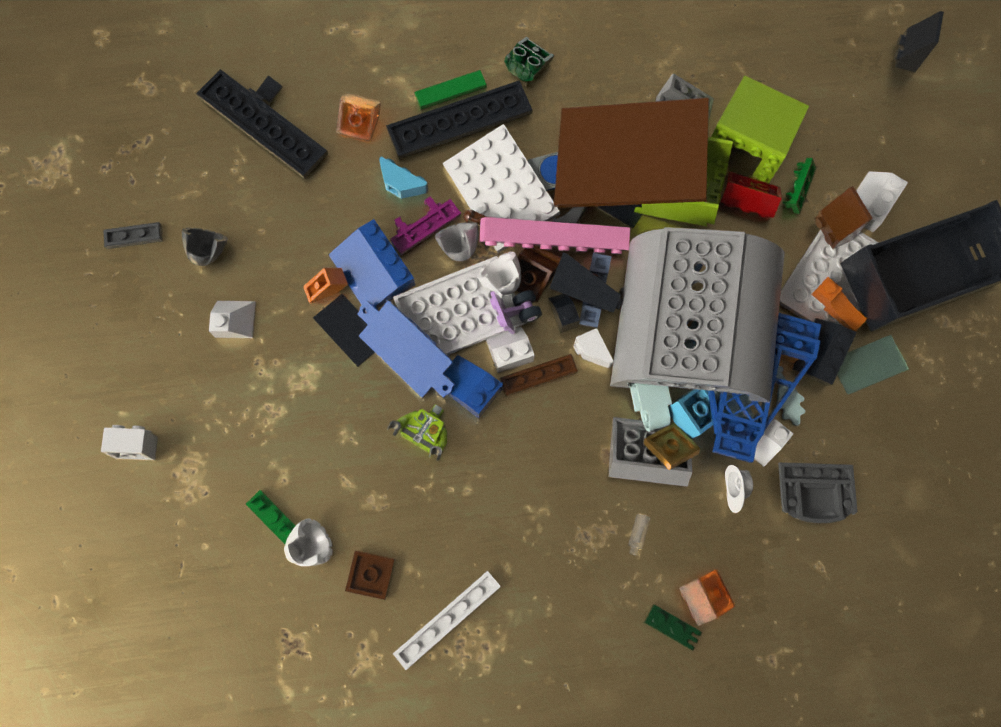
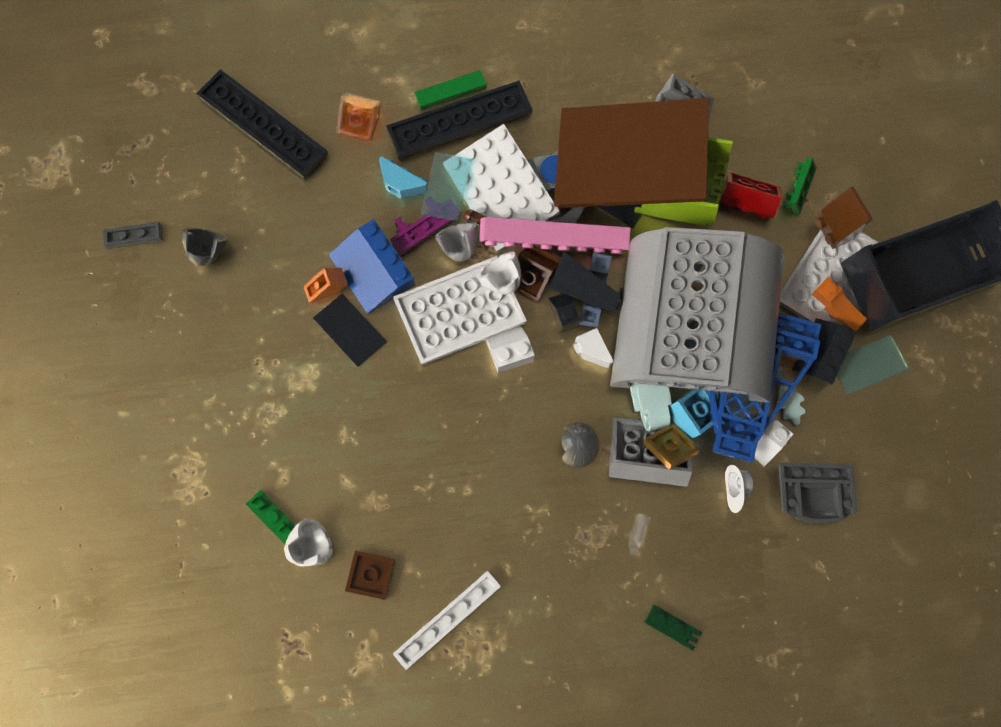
(129, 443): white brick -> none
(232, 319): white slope -> none
(267, 90): black bracket -> none
(406, 349): piece -> none
(423, 430): torso -> none
(446, 186): none -> clear light blue piece
(474, 386): blue slope -> none
(523, 307): plate -> none
(527, 59): dark green slope -> none
(538, 375): reddish brown tile -> none
(580, 444): none -> dark grey hair
(707, 597): clear orange slope -> none
(761, 124): lime windscreen -> none
(879, 195): white slope -> none
(918, 42): black slope -> none

